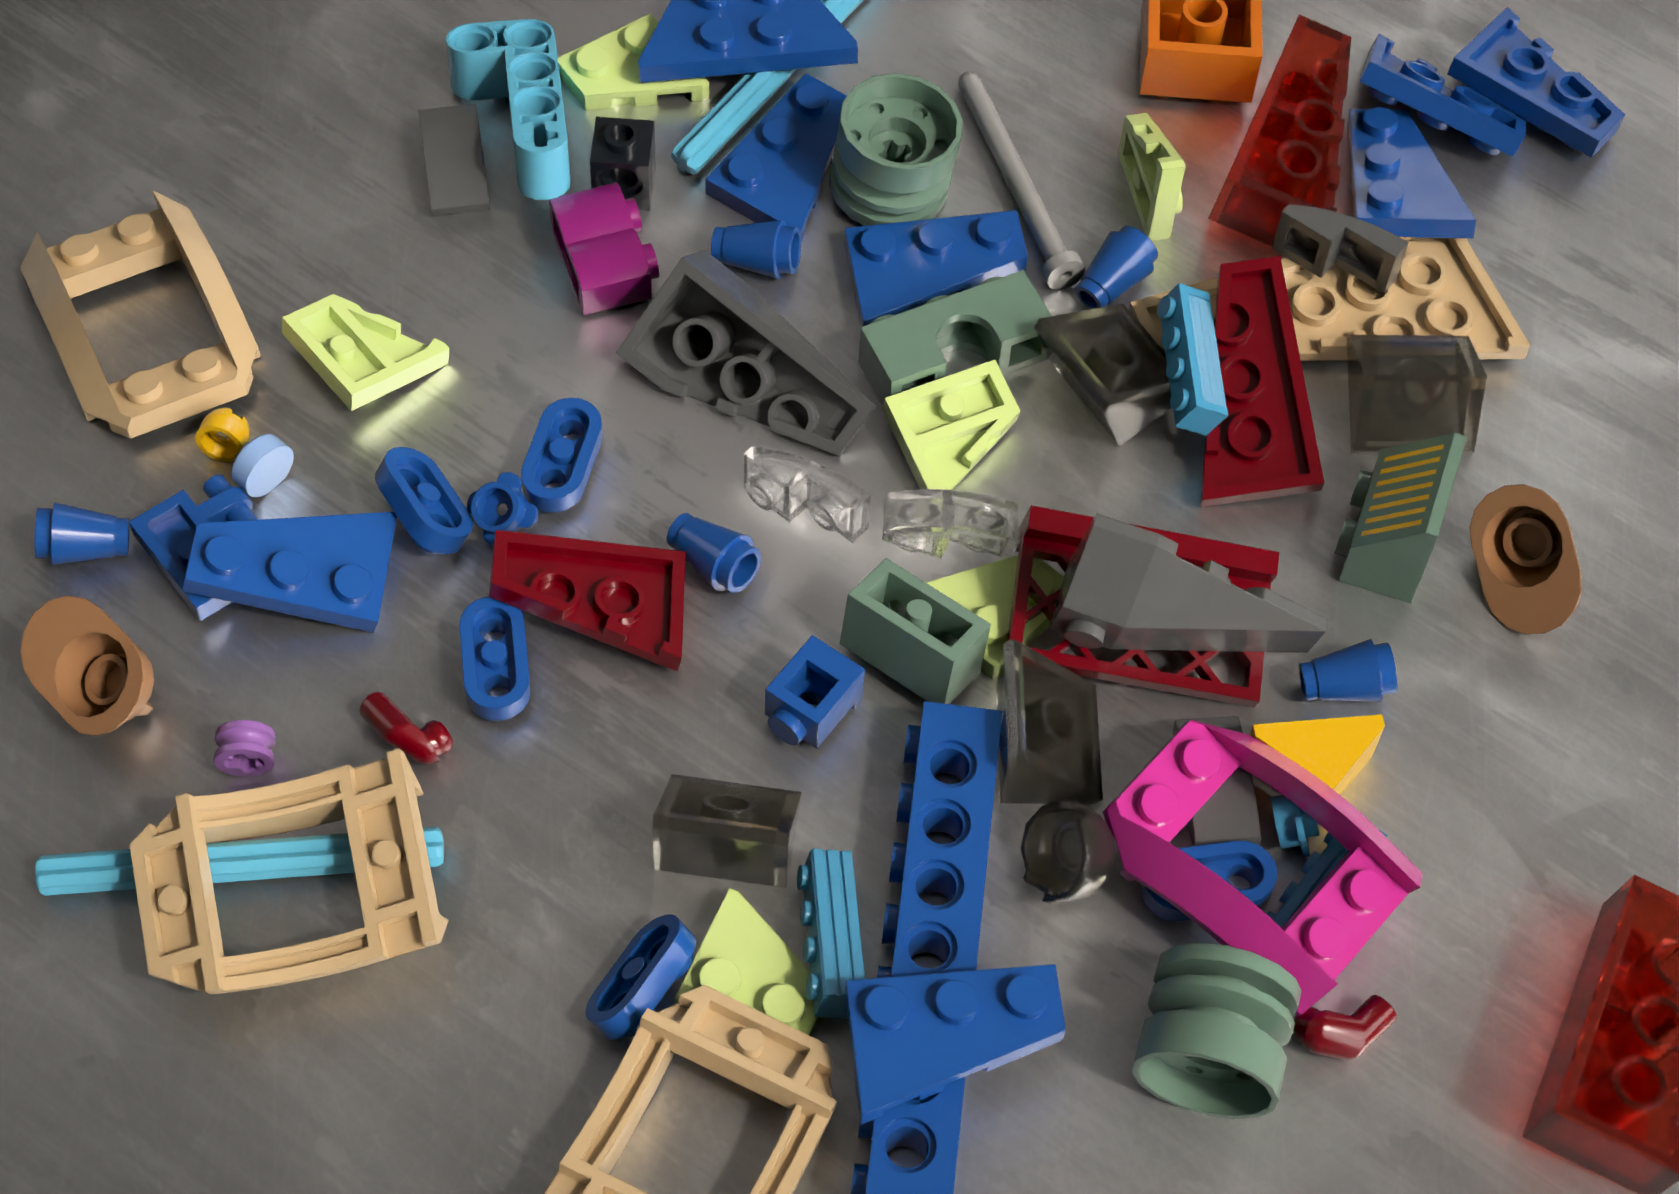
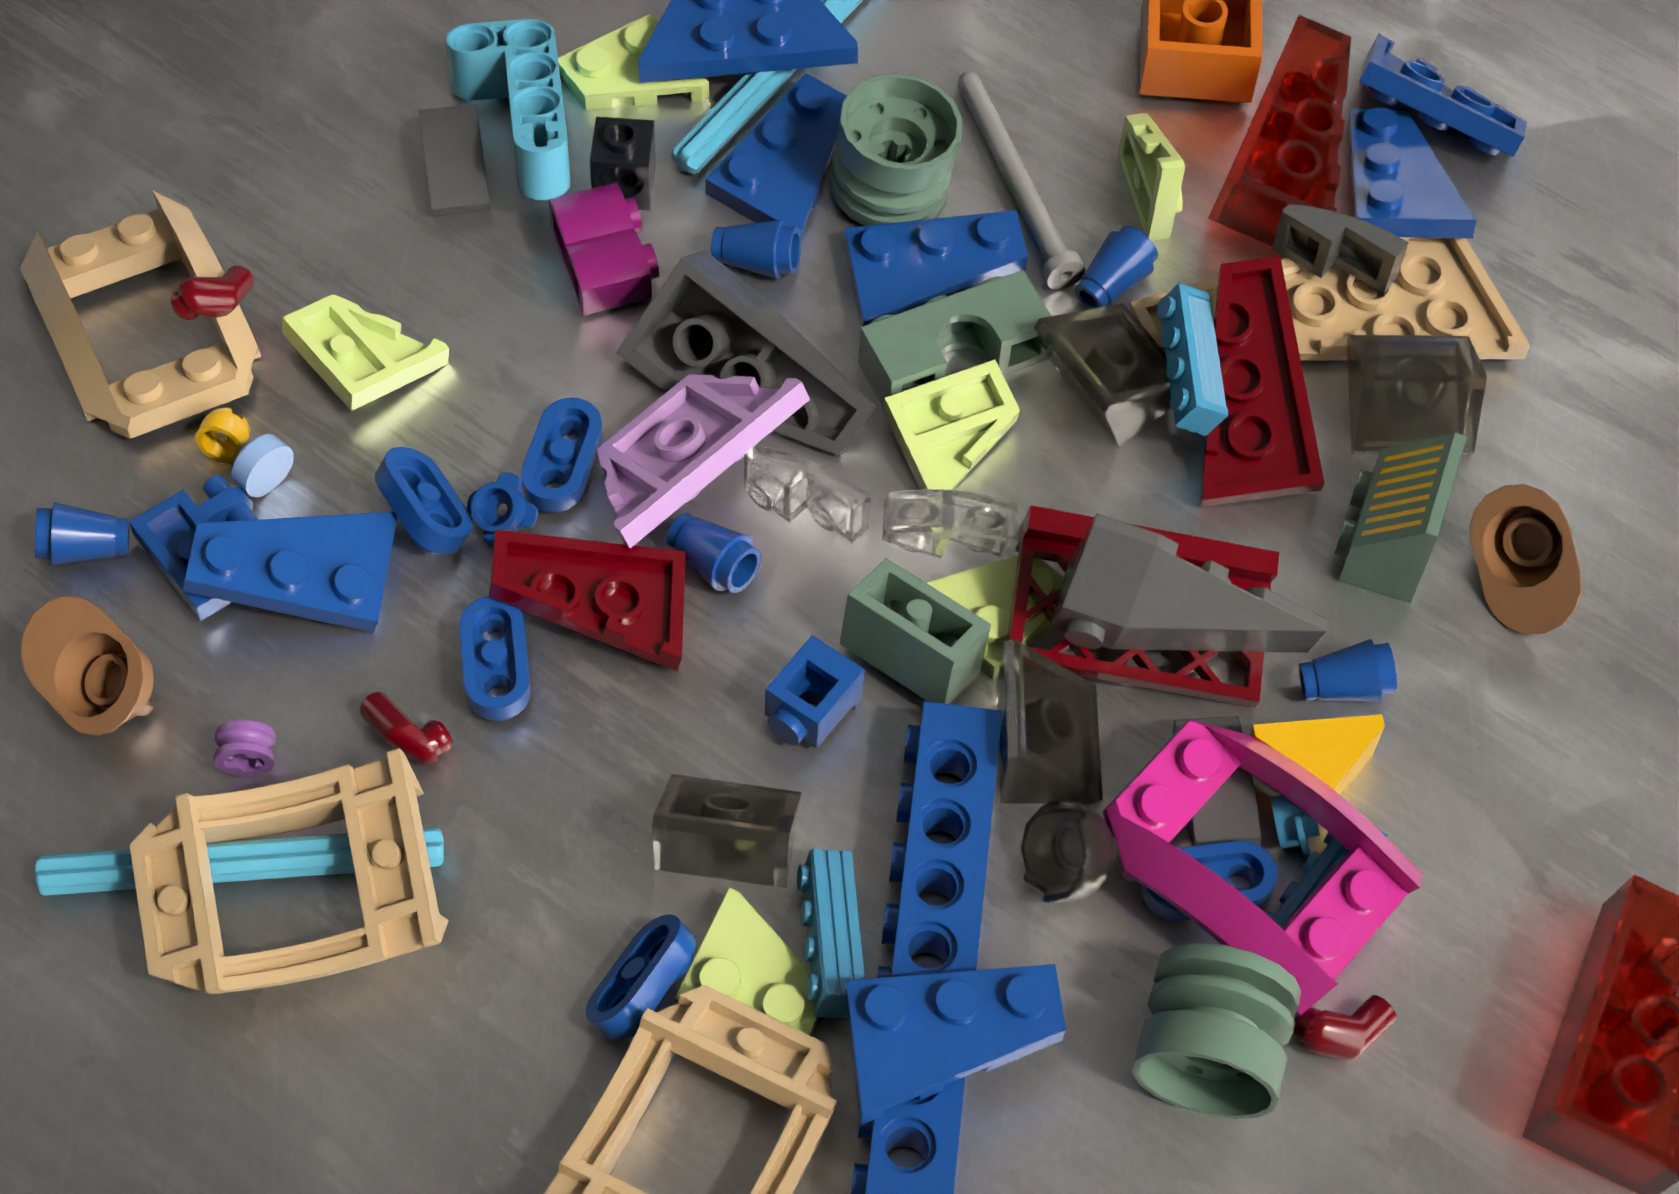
(212, 294): none -> dark red arm
(686, 444): none -> lavender wing
(1535, 88): blue wing -> none

